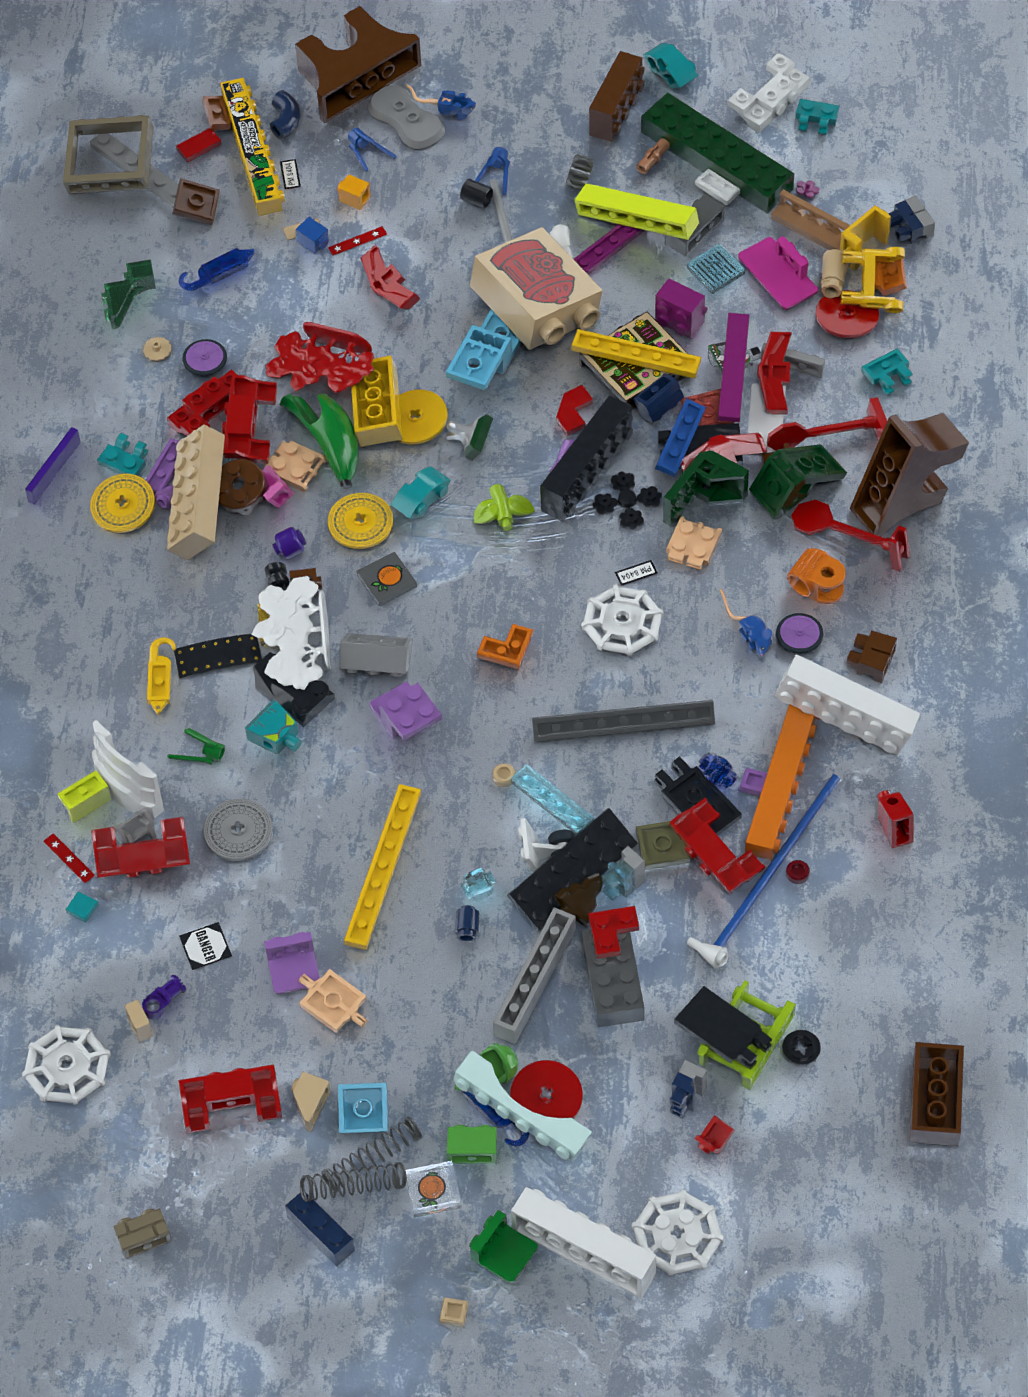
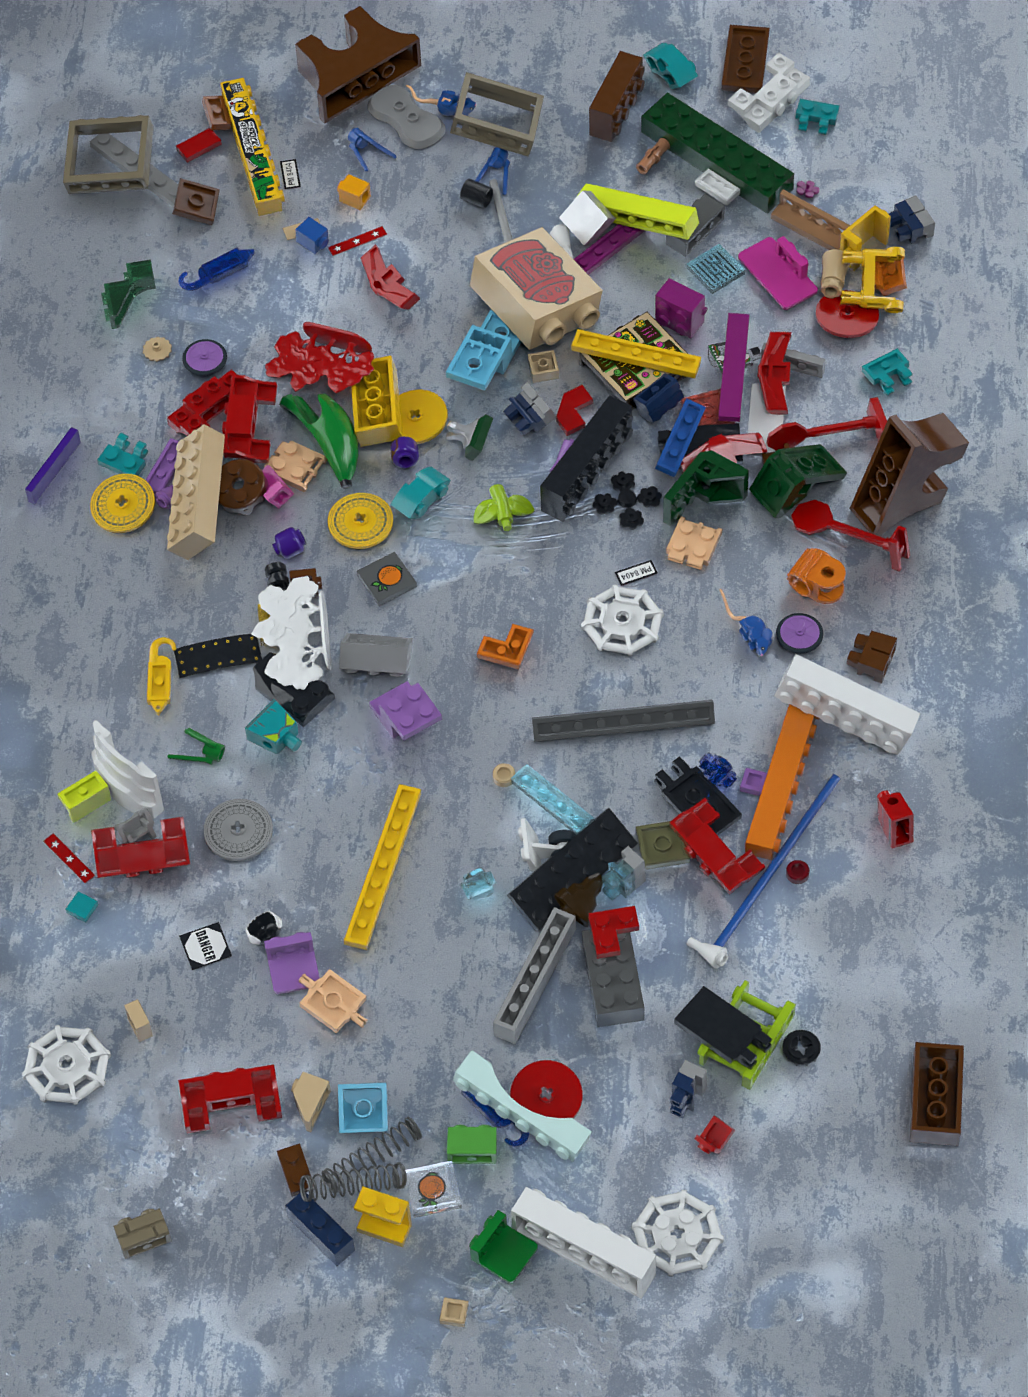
(163, 996): dark purple connector -> none
(264, 928): none -> black hair
(289, 114): dark blue cylinder -> none
(294, 1167): none -> reddish brown plate
(383, 1216): none -> yellow panel
(404, 452): none -> dark purple head
(467, 923): dark blue brick -> none
(492, 133): none -> dark tan window
(503, 1062): bright green piece -> none
(533, 409): none -> dark blue hips
(543, 366): none -> tan piece
(579, 172): dark grey gear -> none
(587, 218): none -> flat silver piece
(745, 58): none -> reddish brown plate

